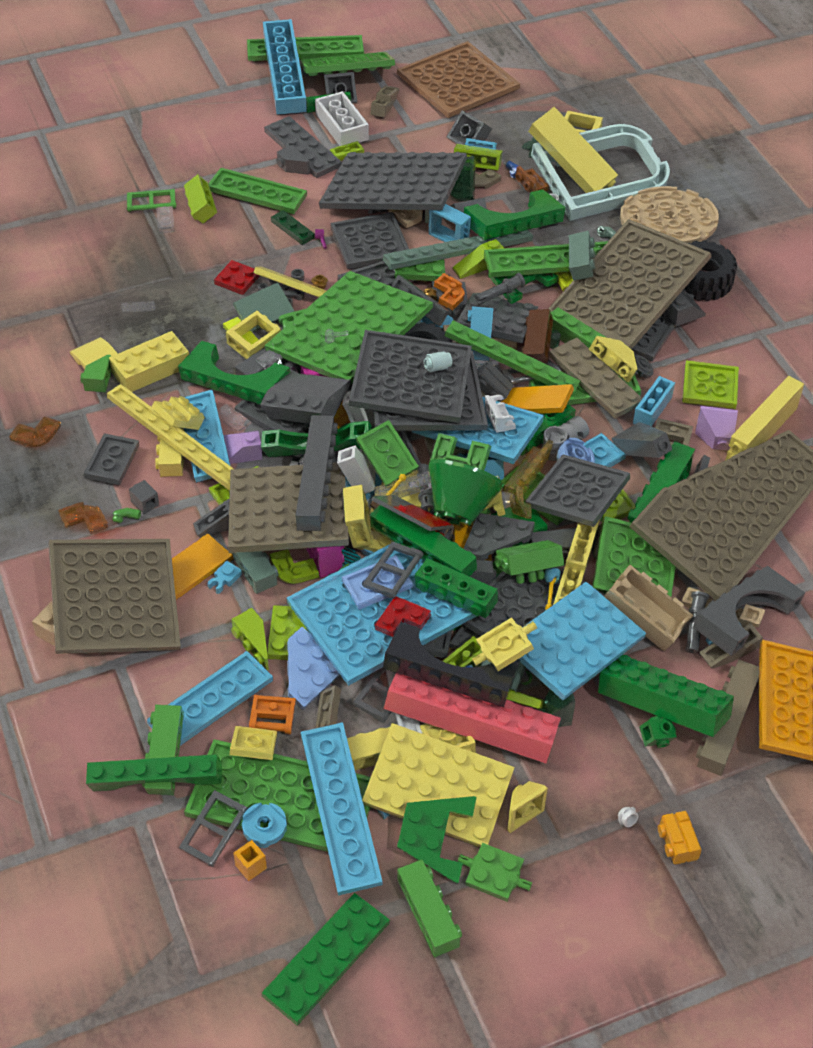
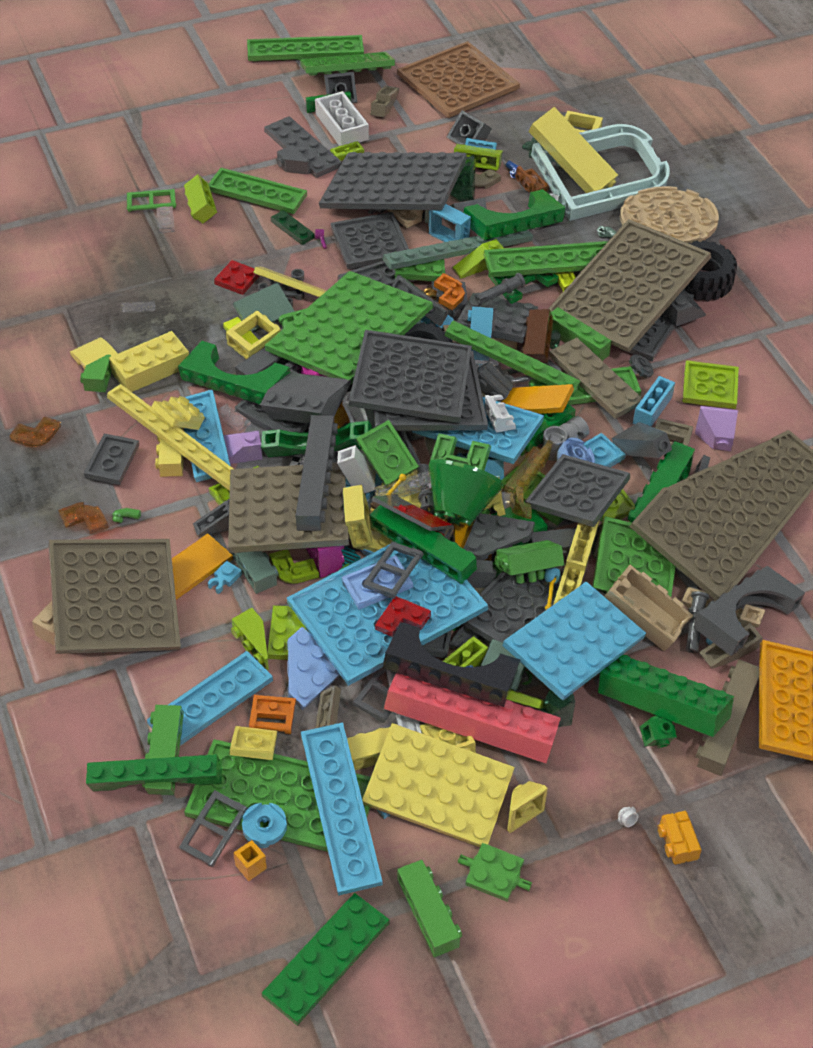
(144, 497): dark grey brick -> none
(269, 359): clear slope -> none
(284, 67): medium azure brick -> none
(319, 281): pearl gold plate -> none
(330, 335): clear hand -> none
(425, 830): green wing -> none
(438, 361): light aqua brick -> none
(456, 588): green brick -> none
(504, 644): light yellow plate -> none
(581, 255): sand green brick -> none
(615, 355): light yellow slope -> none
(767, 417): light yellow brick -> none

